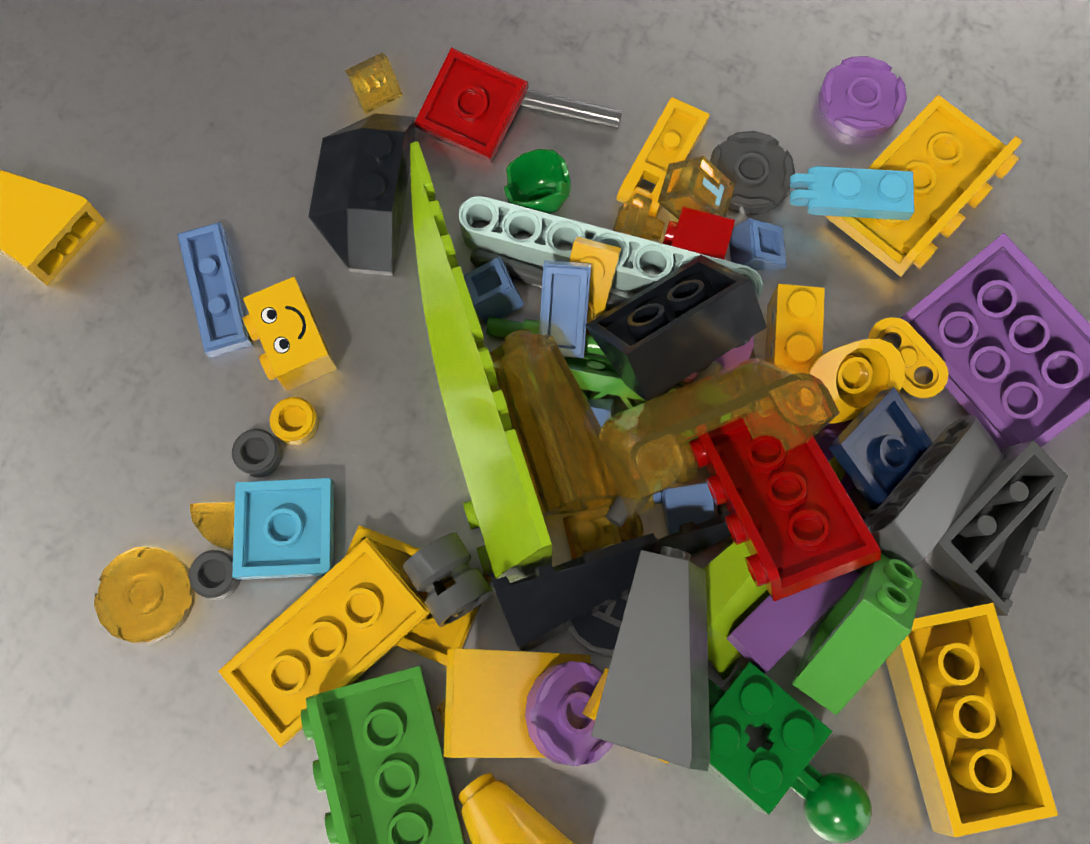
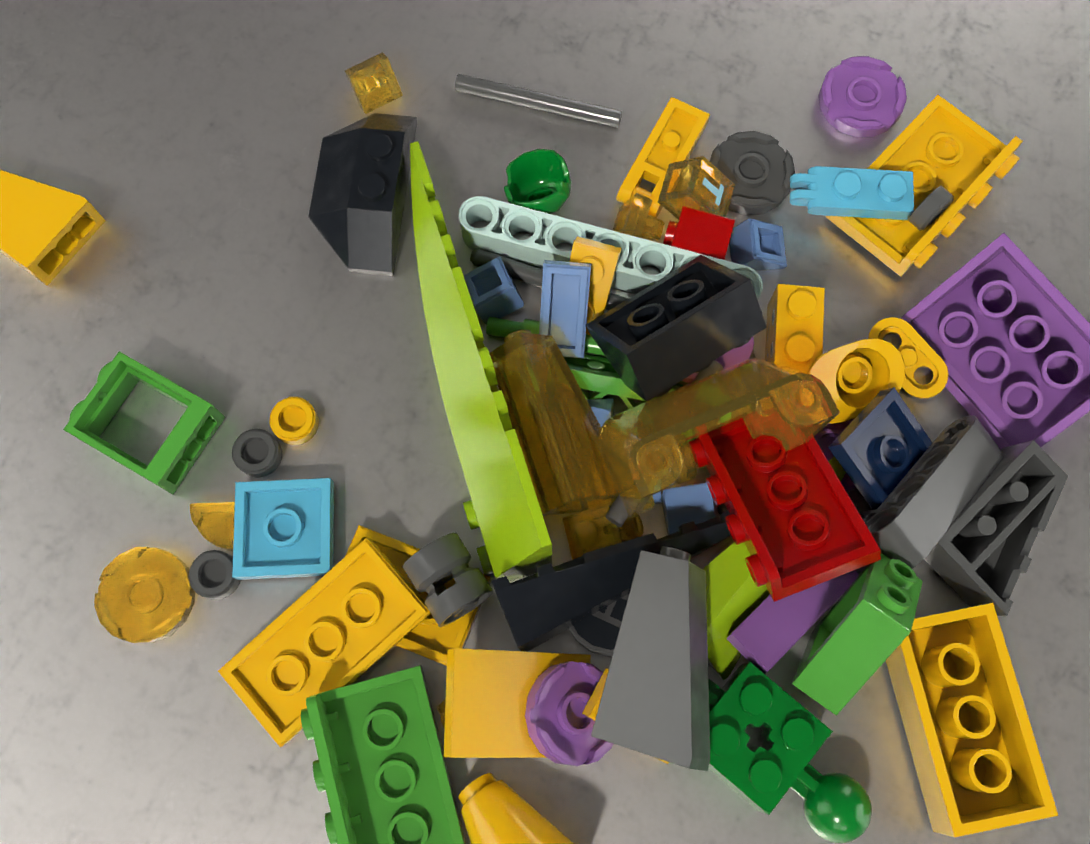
(179, 449): none -> bright green window
(214, 289): medium blue tile -> none
(288, 334): yellow brick -> none
(471, 104): red tile -> none
(931, 208): none -> dark grey tile

